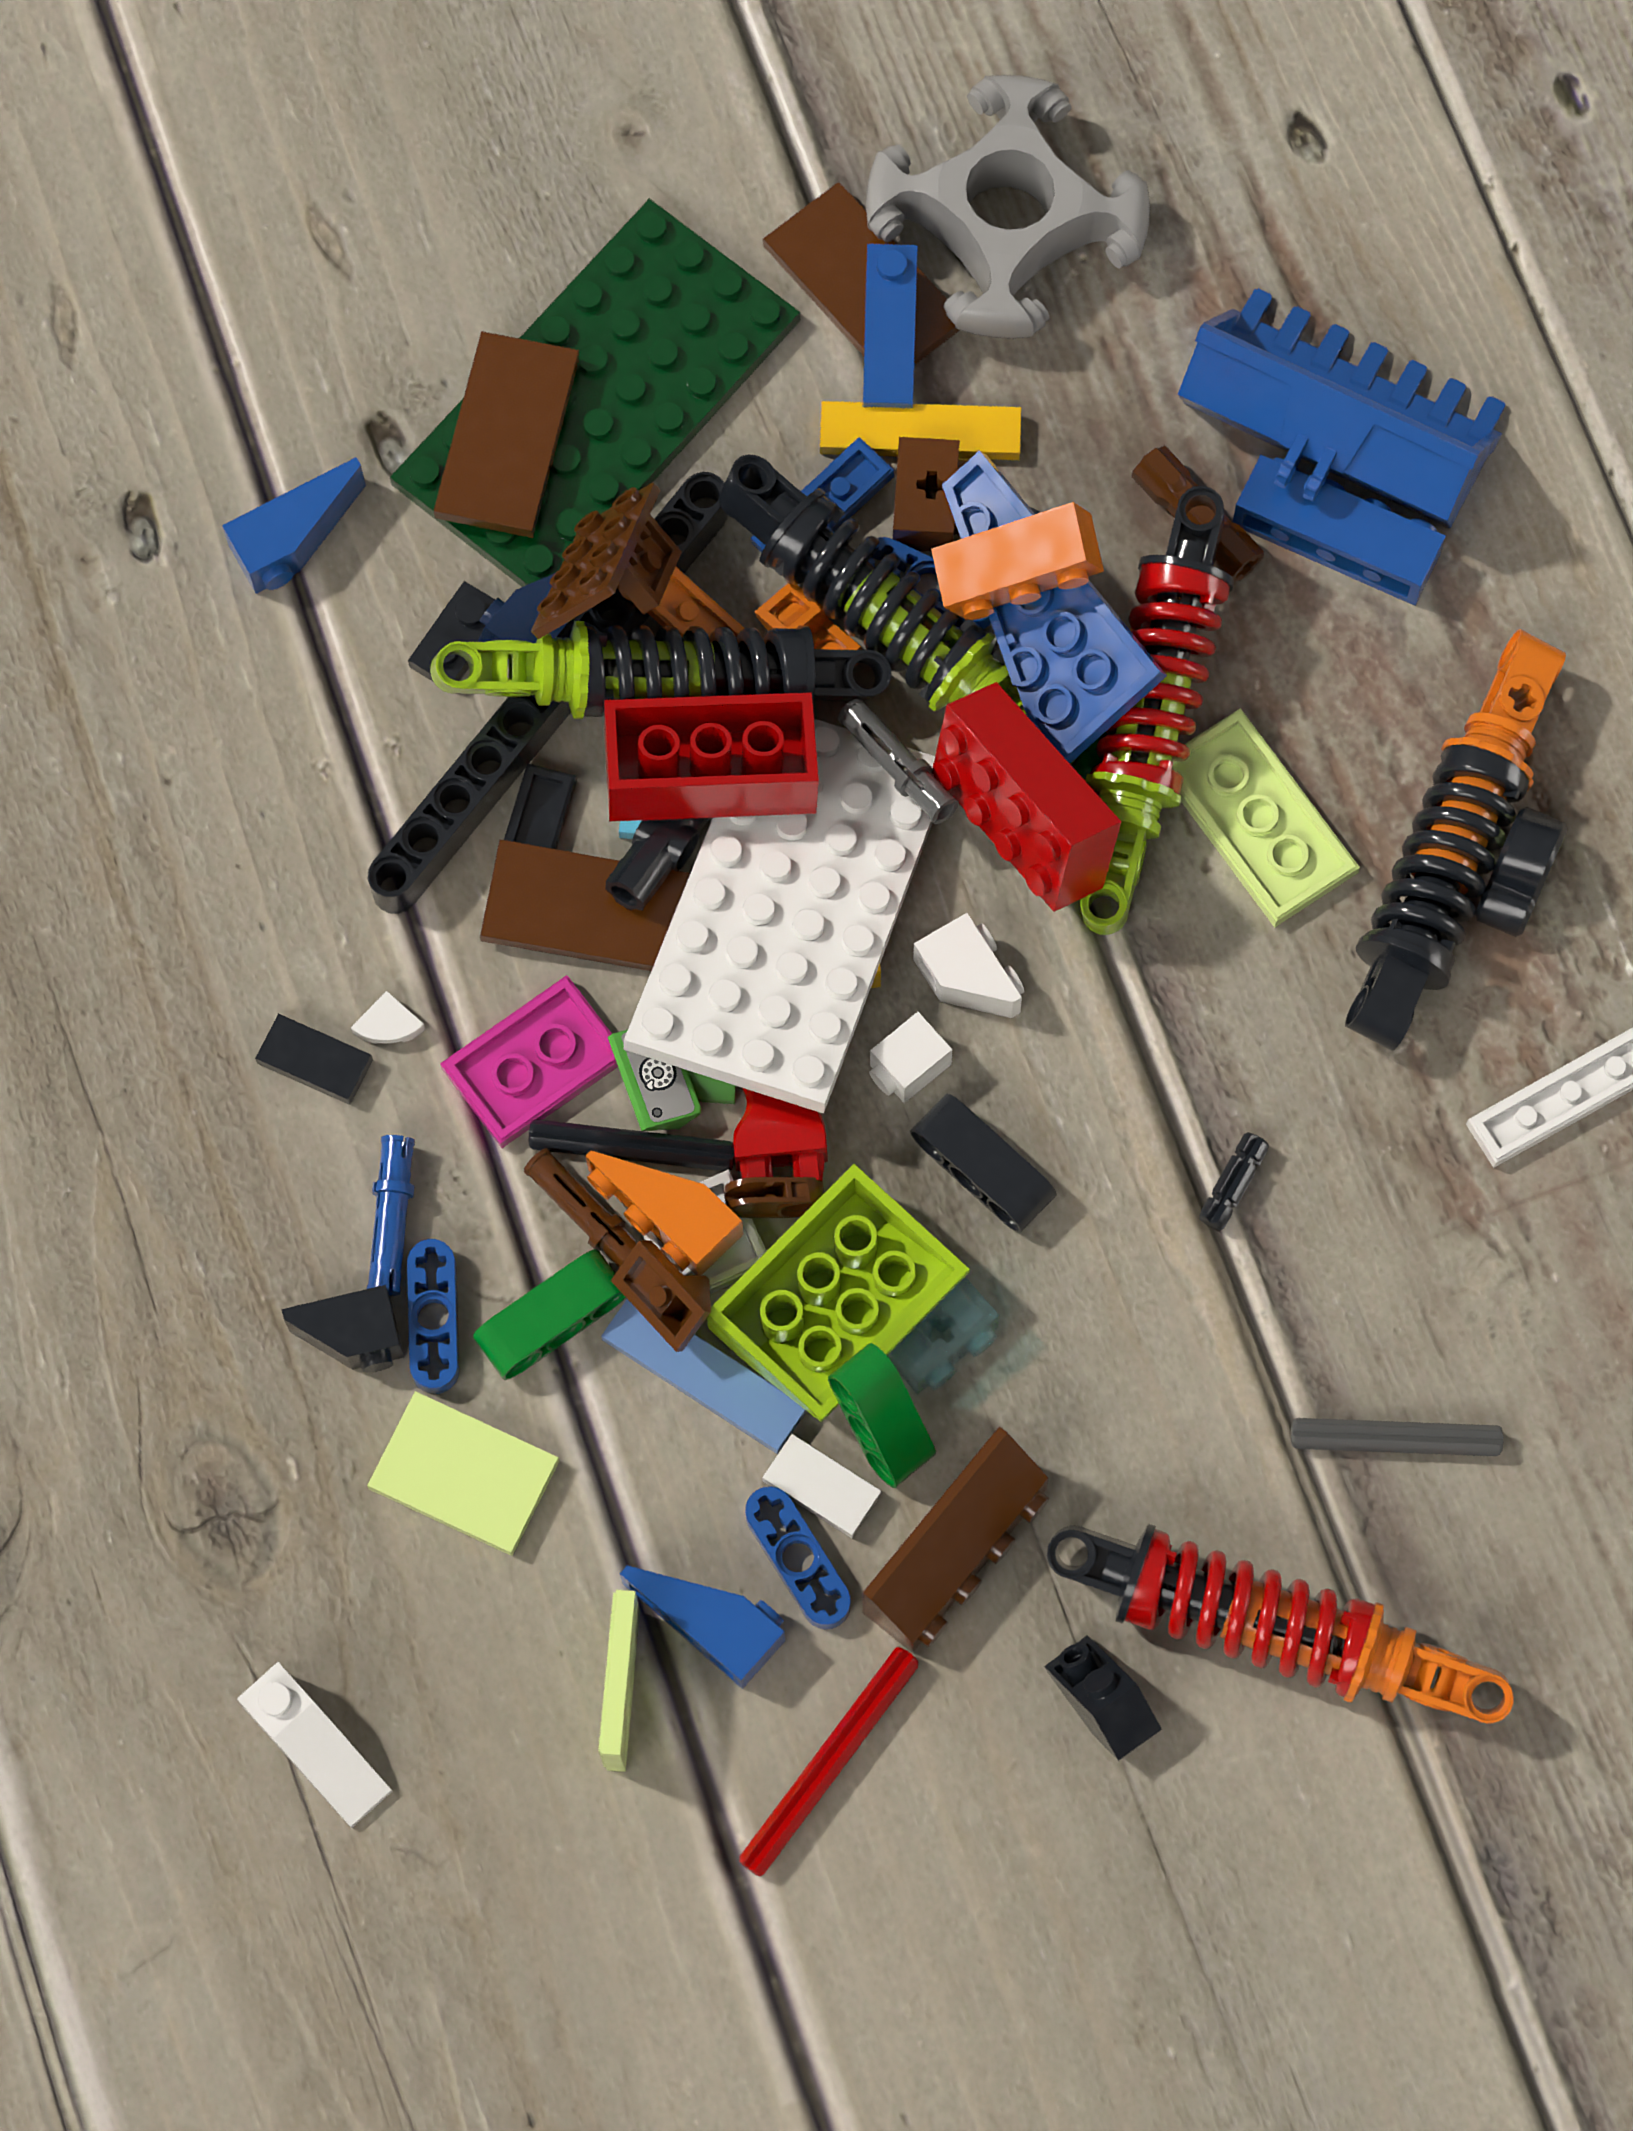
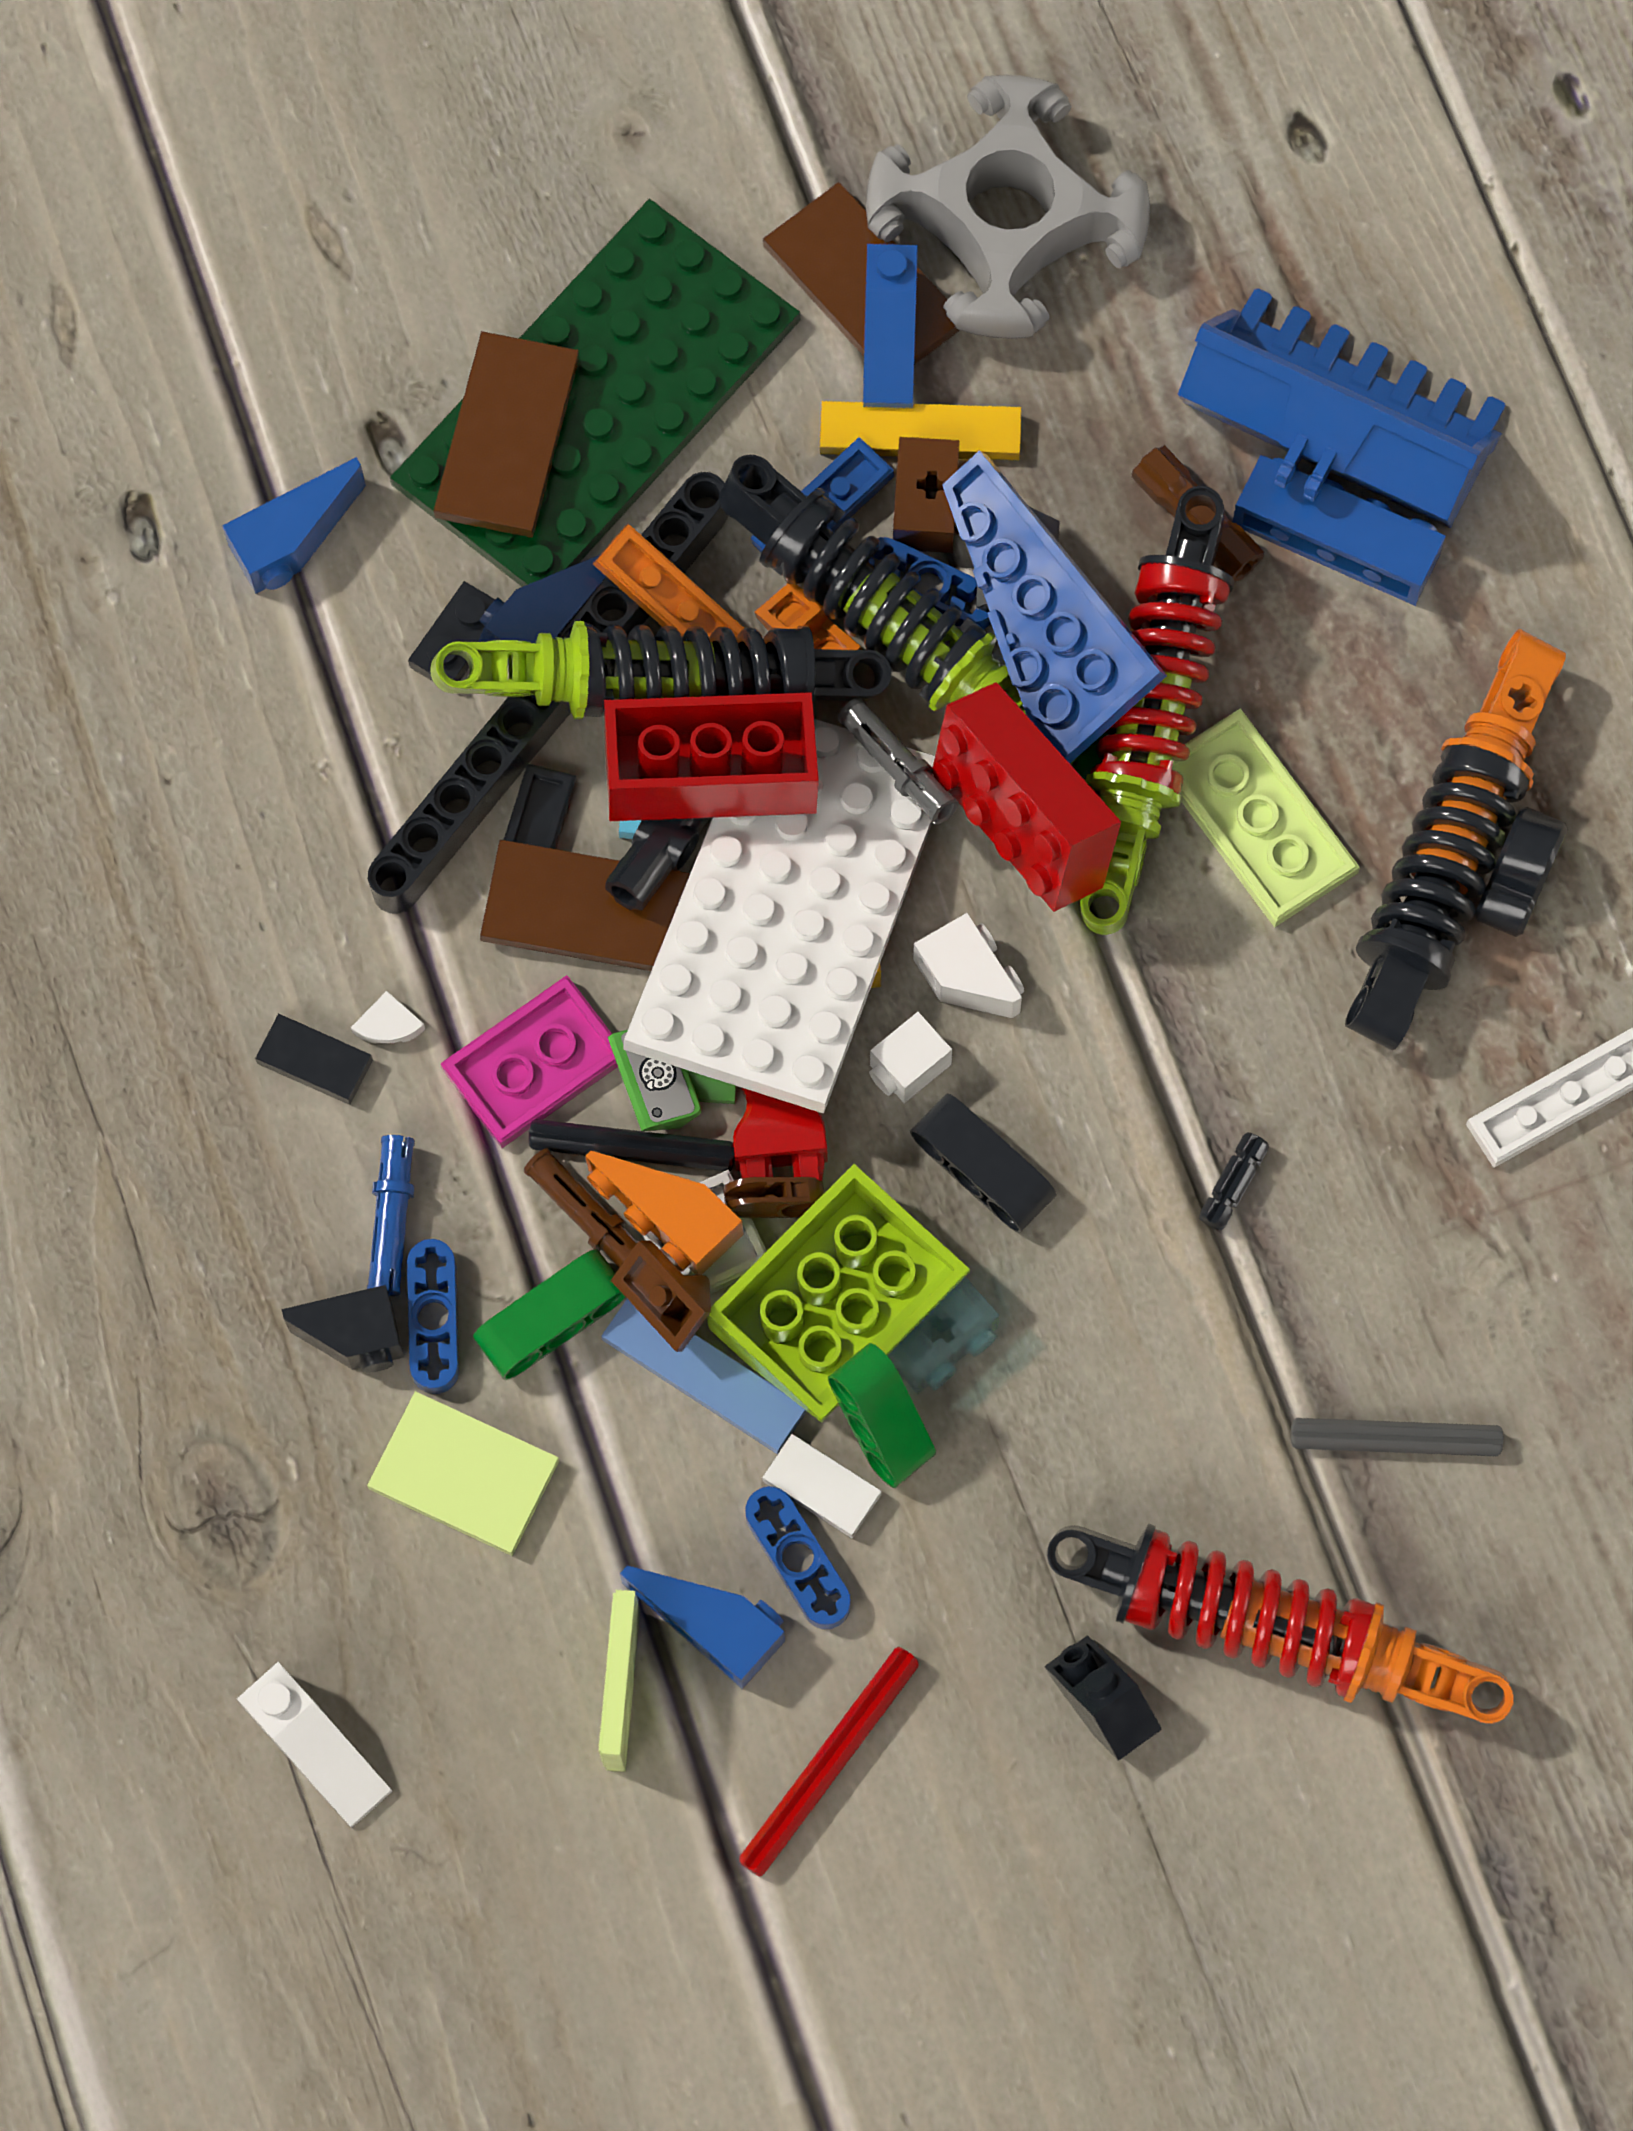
(610, 552): reddish brown bracket -> none
(956, 1542): reddish brown slope -> none
(1018, 561): orange brick -> none

